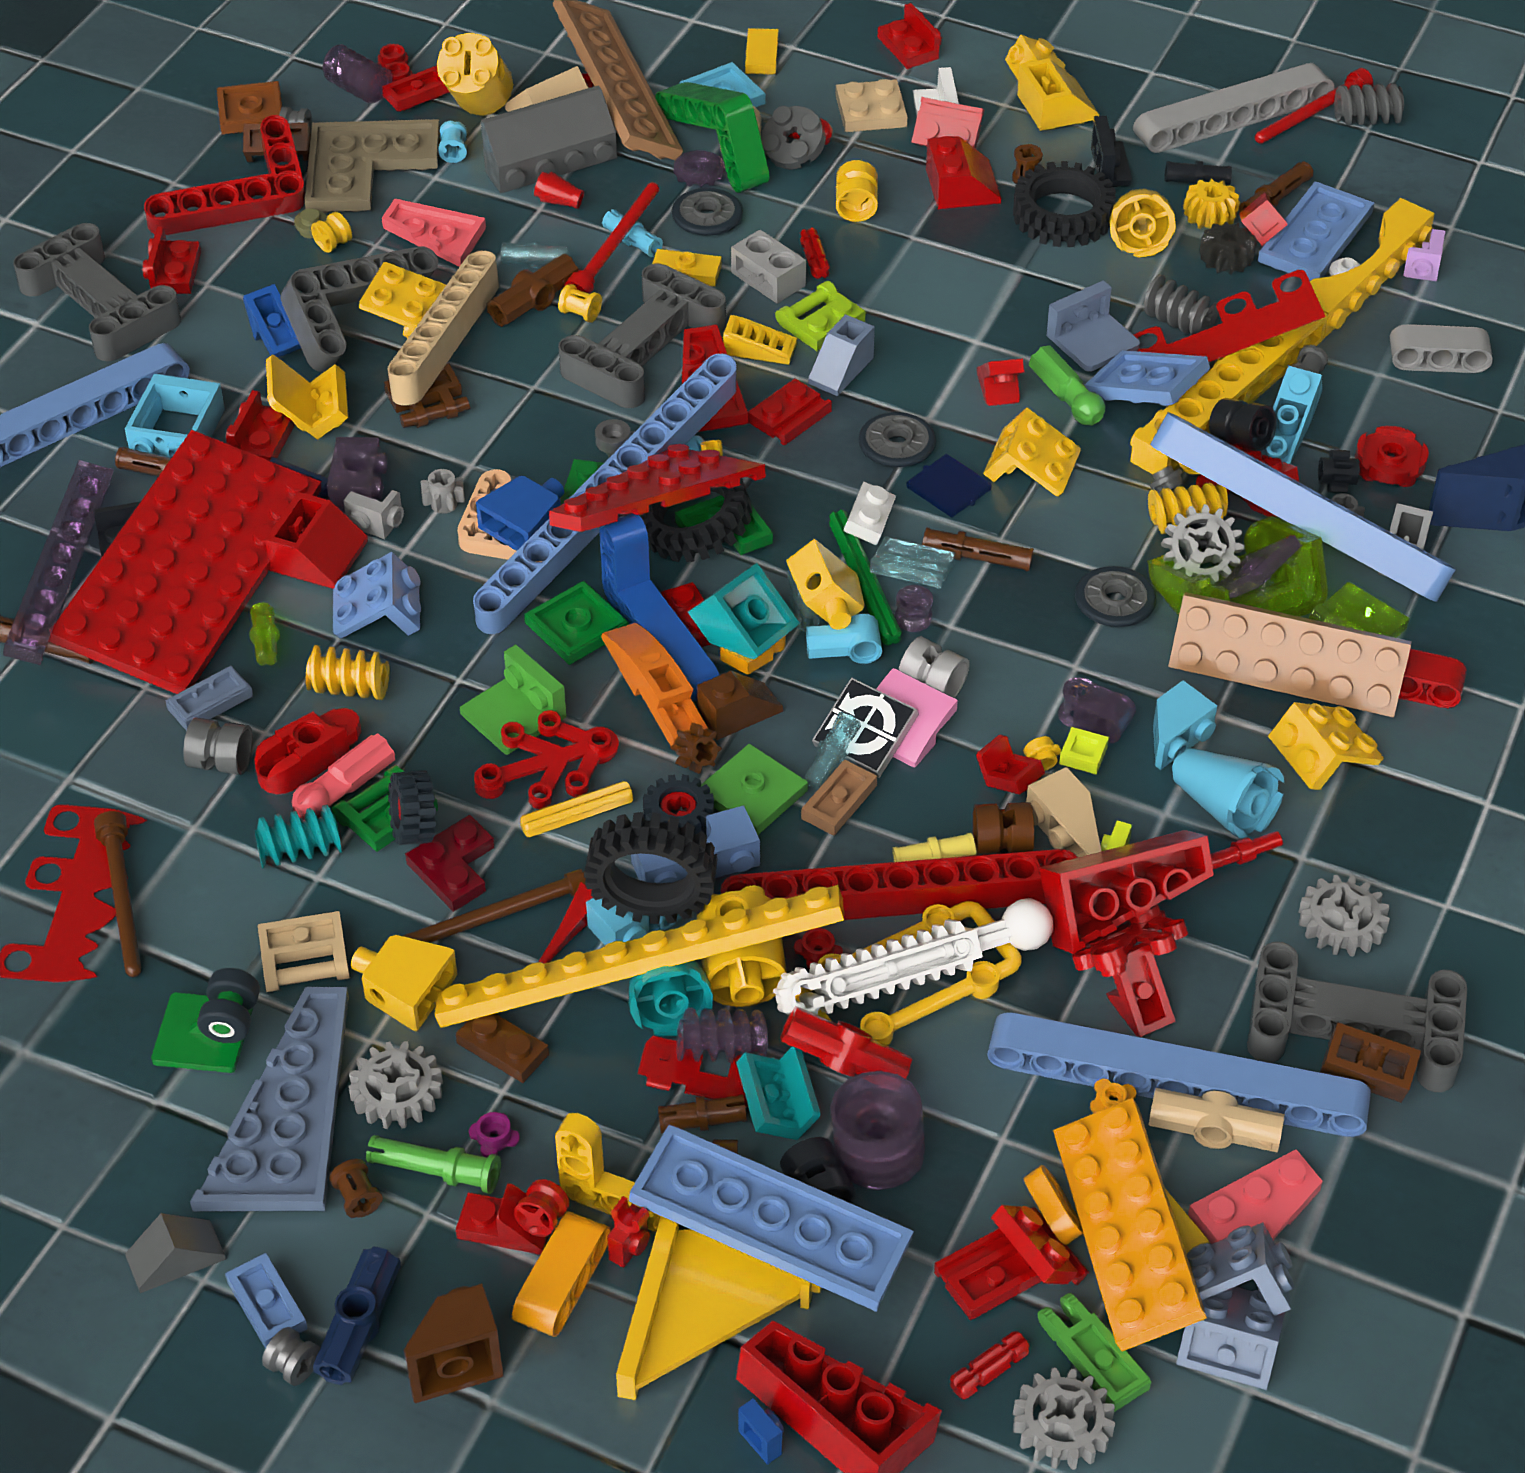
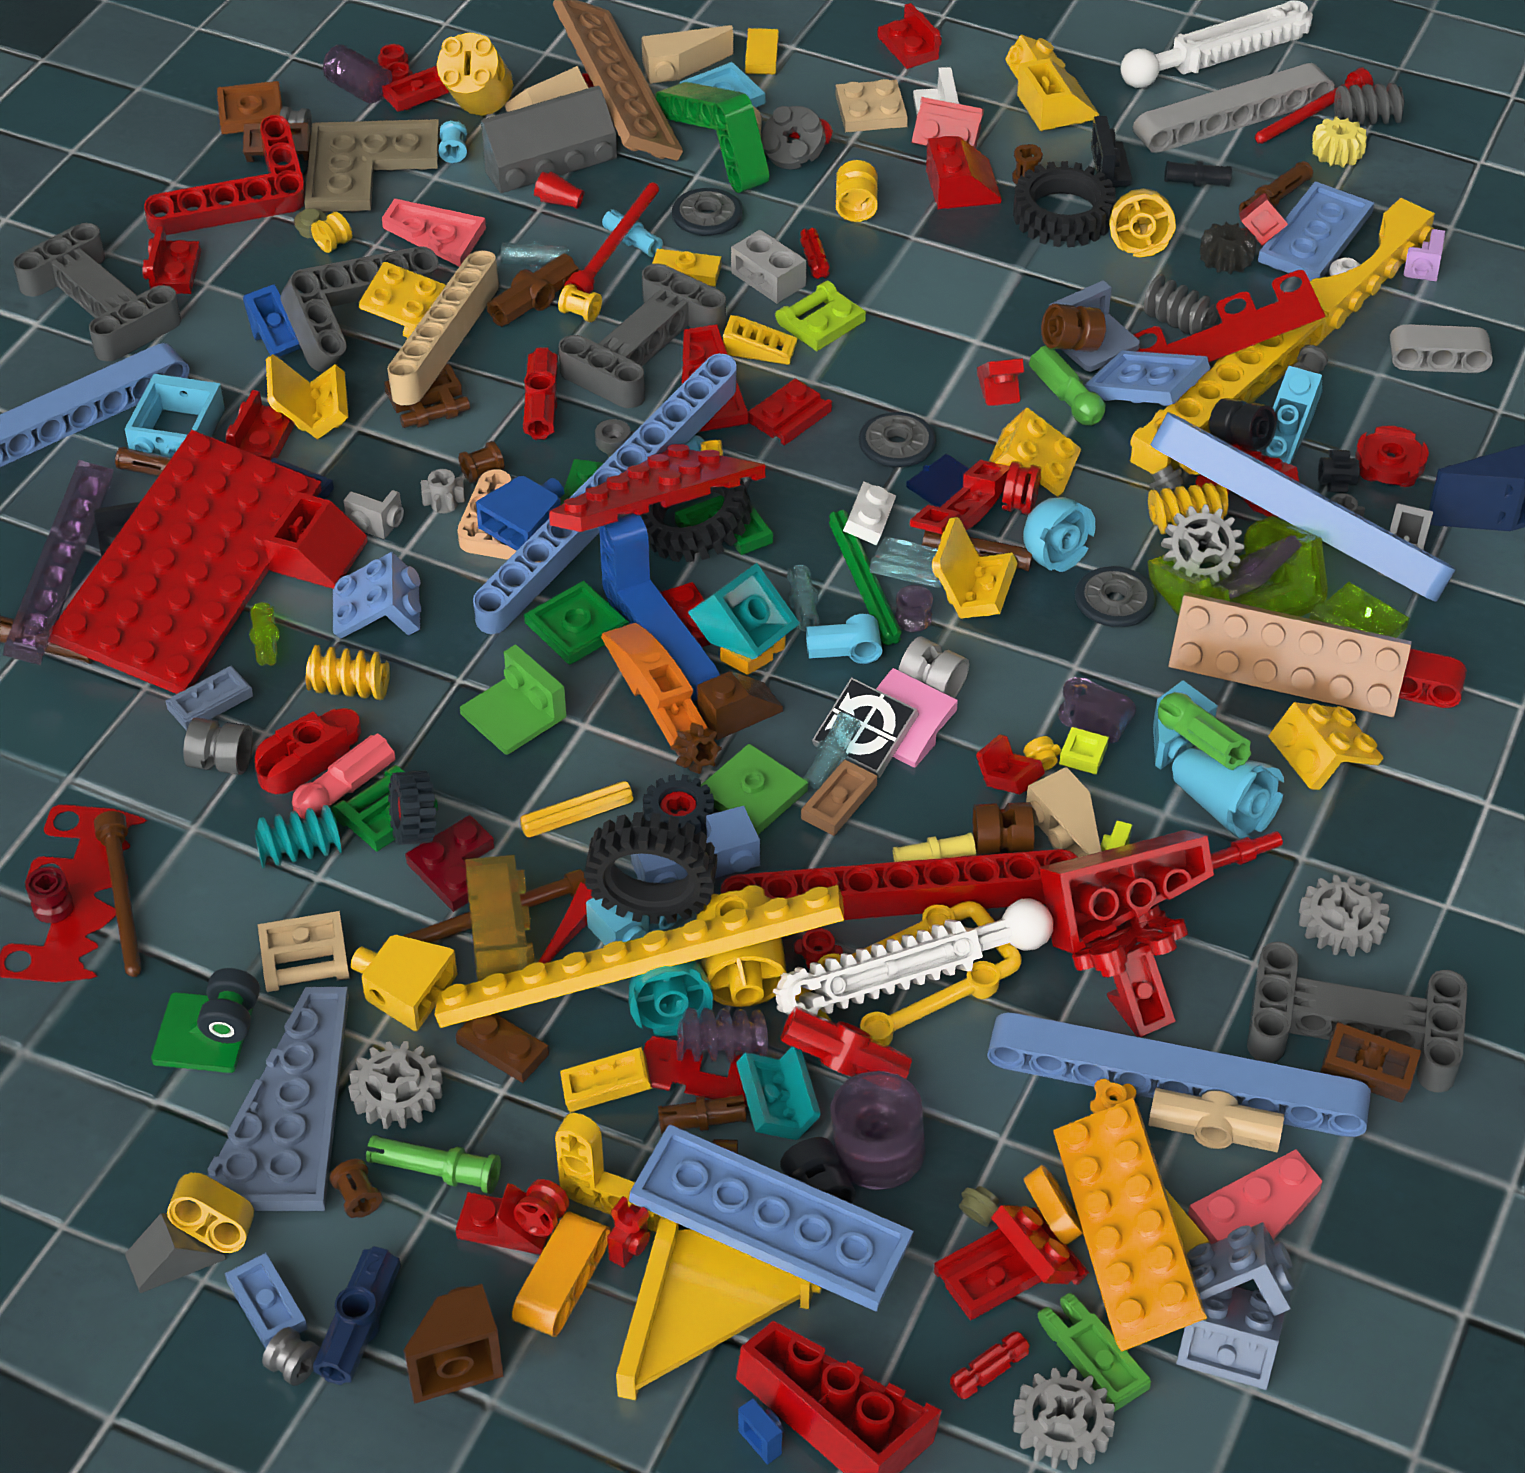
(49, 894): none -> dark red wheel
(211, 1212): none -> yellow beam
(356, 468): clear purple brick -> none
(480, 461): none -> reddish brown bush
(491, 1124): magenta plate -> none
(497, 915): none -> clear yellow wedge
(540, 393): none -> red piece
(549, 758): red plant -> none
(605, 1079): none -> yellow plate
(684, 52): none -> tan slope
(707, 166): clear purple gear -> none
(835, 592): yellow torso -> none
(843, 355): sand blue slope -> none
(971, 582): none -> yellow bracket
(979, 1204): none -> olive plate
(980, 491): none -> red slope
(1017, 487): none -> red wheel
(1058, 532): none -> medium azure cylinder
(1073, 327): none -> reddish brown wheel
(1204, 730): none -> bright green piece
(1211, 203): yellow gear -> none
(1219, 43): none -> white gear
(1339, 142): none -> light yellow gear

